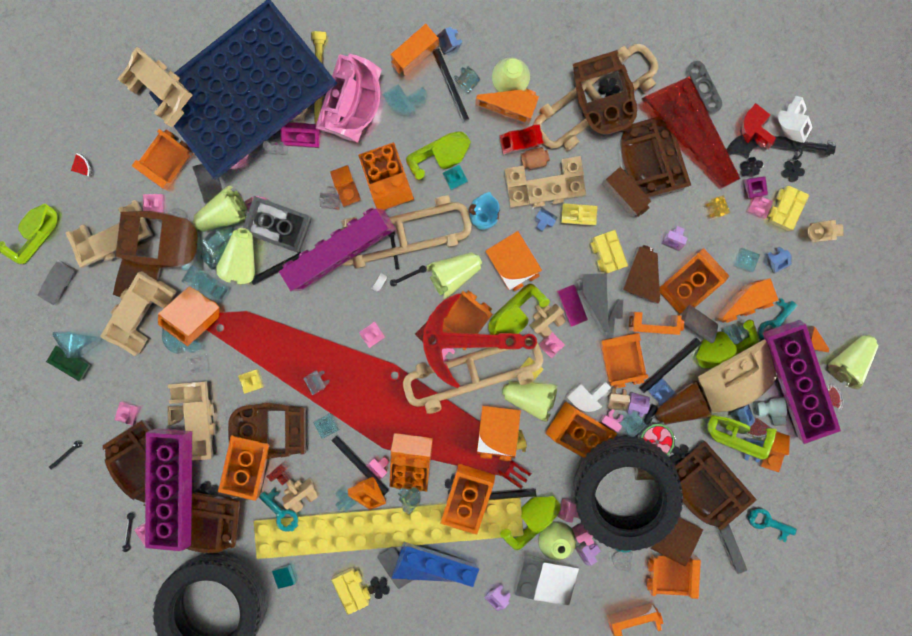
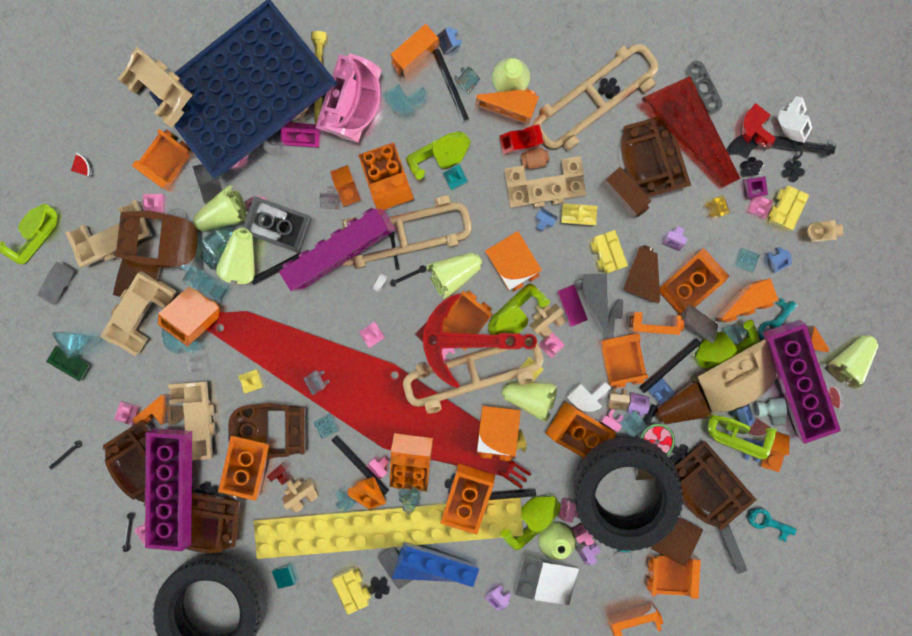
(157, 408): none -> orange slope
(268, 500): teal piece -> none
(484, 211): medium azure hair -> none
(611, 112): reddish brown slope -> none

